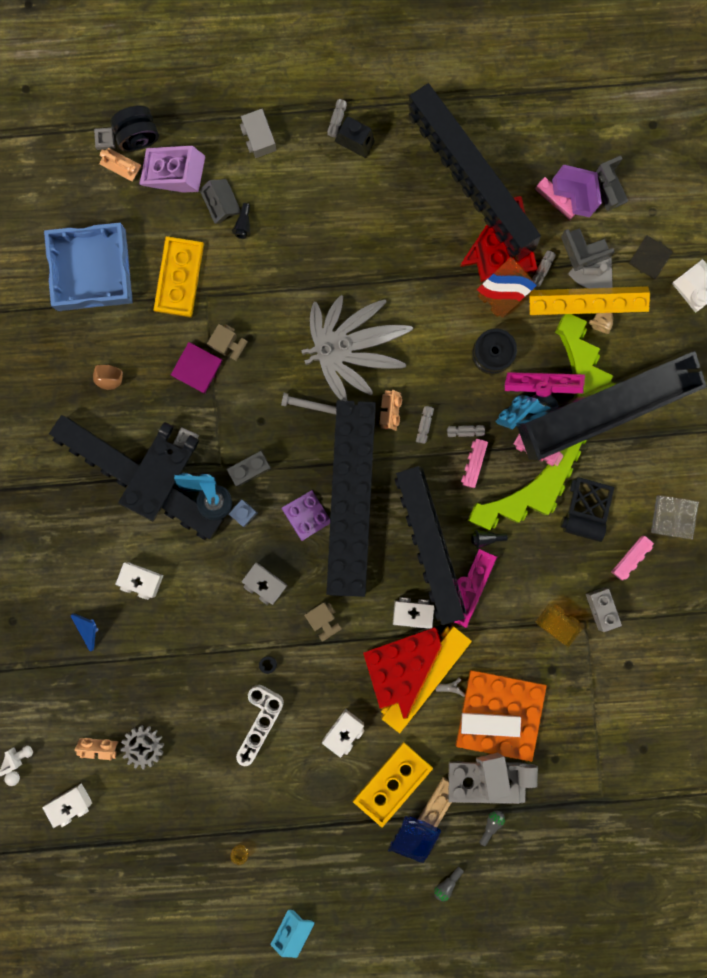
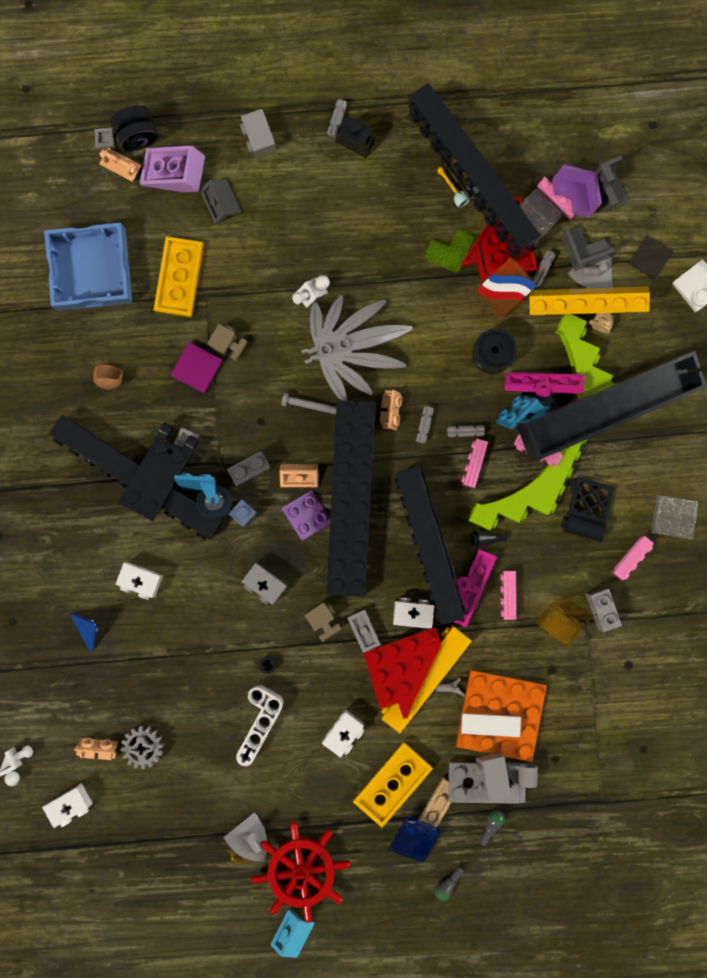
(242, 226): black cone -> none
(246, 839): none -> light grey shield
(299, 475): none -> light nougat slope
(301, 872): none -> red piece
(311, 291): none -> white piece
(363, 631): none -> light grey plate
(451, 256): none -> clear neon green plate
(460, 198): none -> hinge
(508, 592): none -> bright pink piece
(541, 211): none -> clear slope

